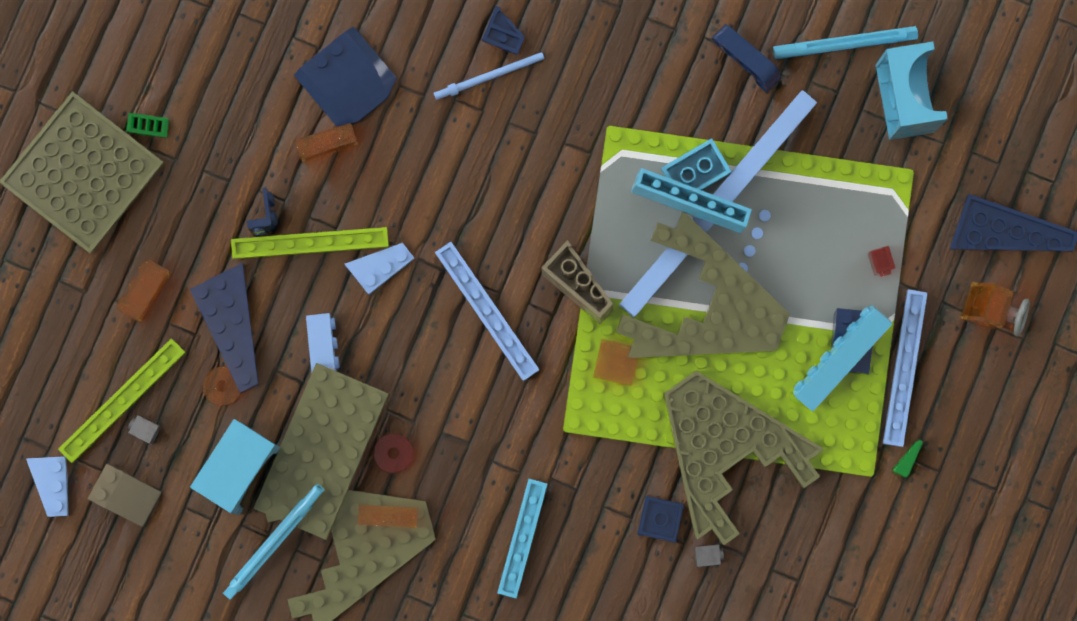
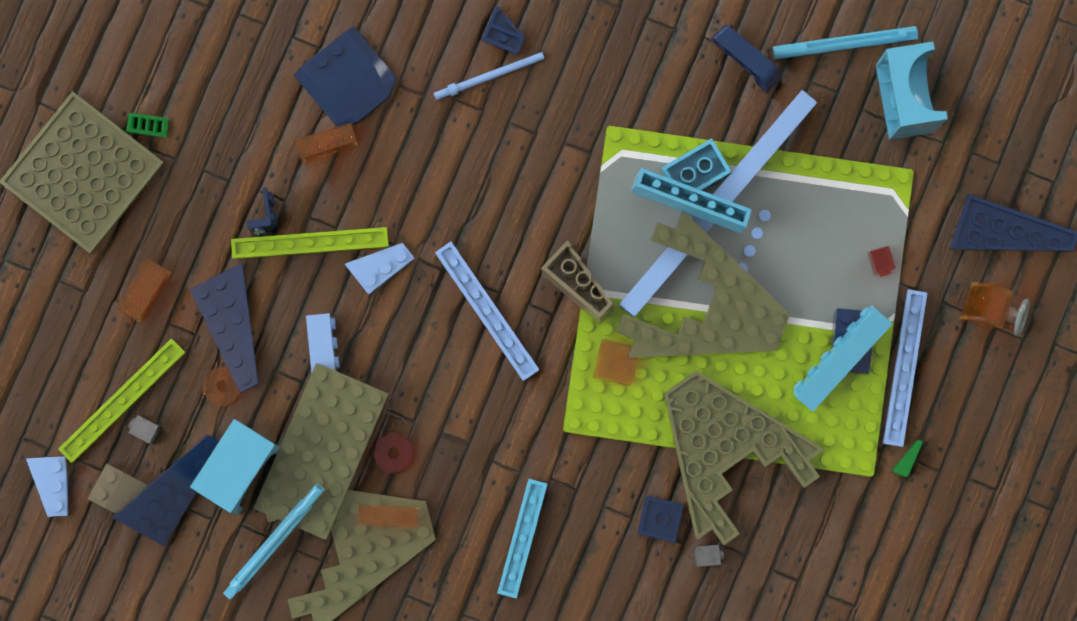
(165, 499): none -> dark blue wing

